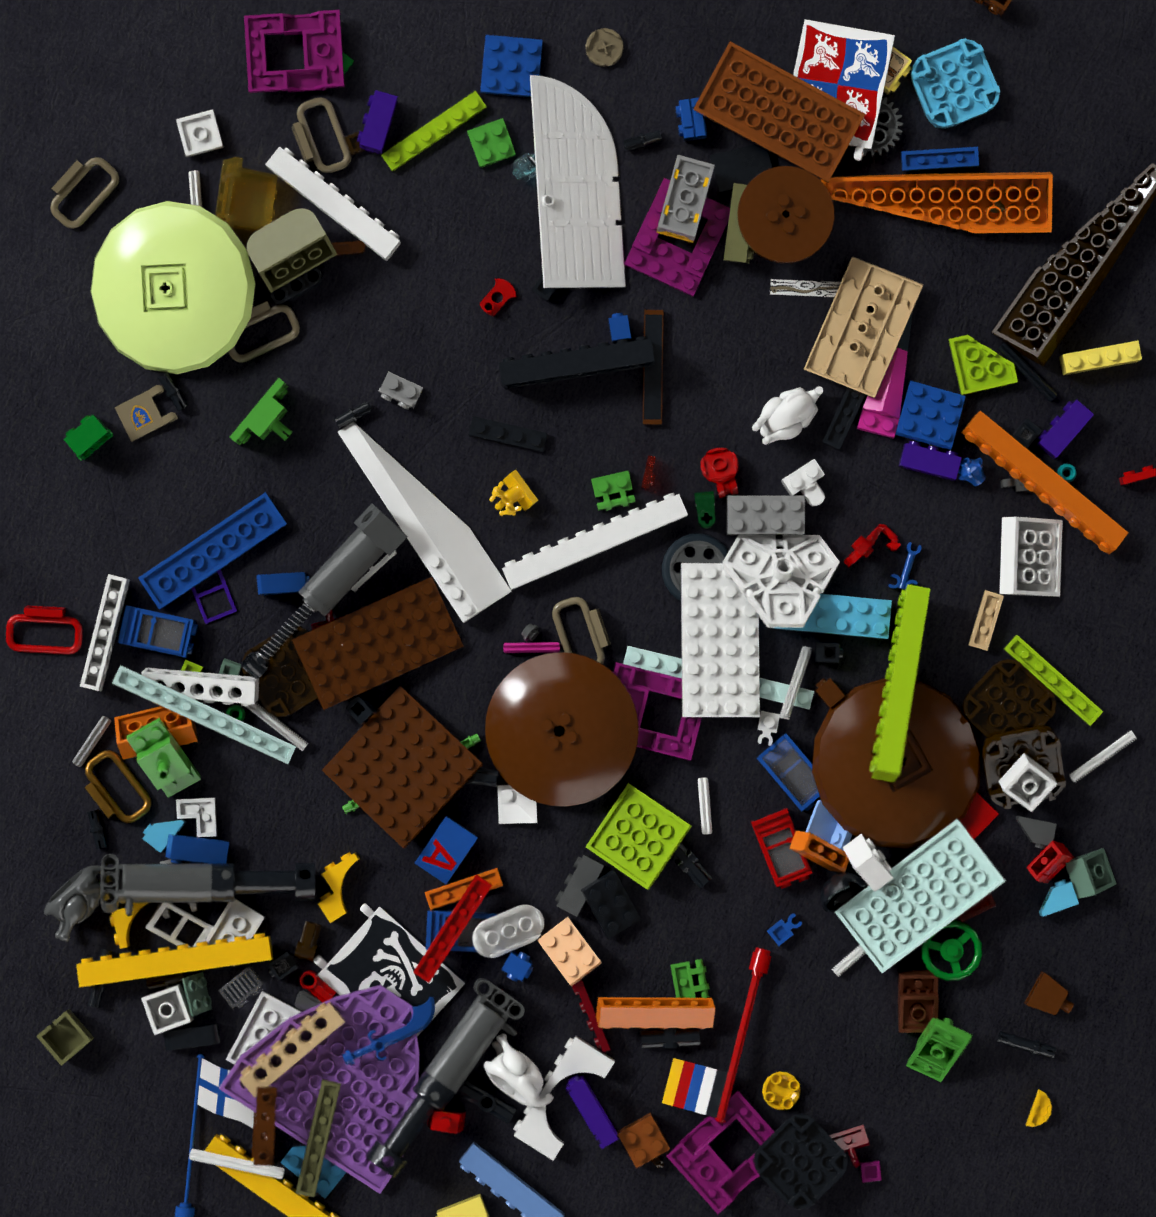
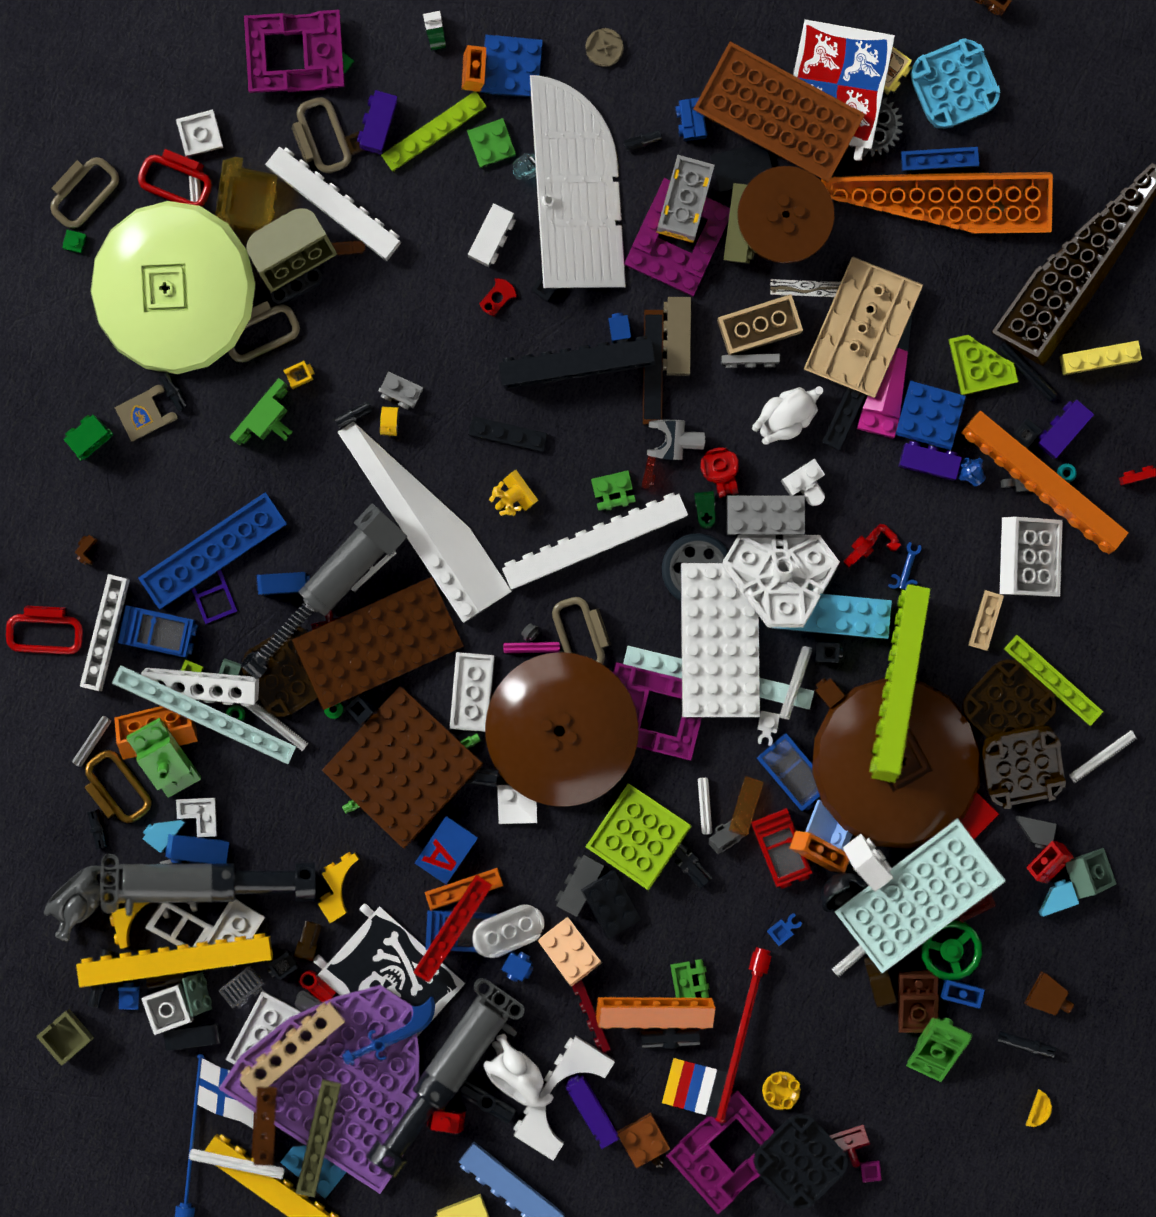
(74, 241): none -> green plate
(85, 545): none -> reddish brown bracket
(128, 996): none -> blue bracket
(180, 164): none -> red bar
(299, 374): none -> yellow window
(328, 713): none -> green plate
(389, 421): none -> yellow piece
(434, 30): none -> leg
(471, 691): none -> white tile
(473, 68): none -> orange brick
(492, 235): none -> white brick
(675, 439): none -> light grey connector
(678, 336): none -> dark tan brick
(723, 838): none -> dark grey piece
(745, 806): none -> clear orange tile
(750, 361): none -> light grey plate
(760, 325): none -> tan brick
(880, 985): none -> dark brown piece
(962, 993): none -> blue brick
(1027, 782): white brick -> none

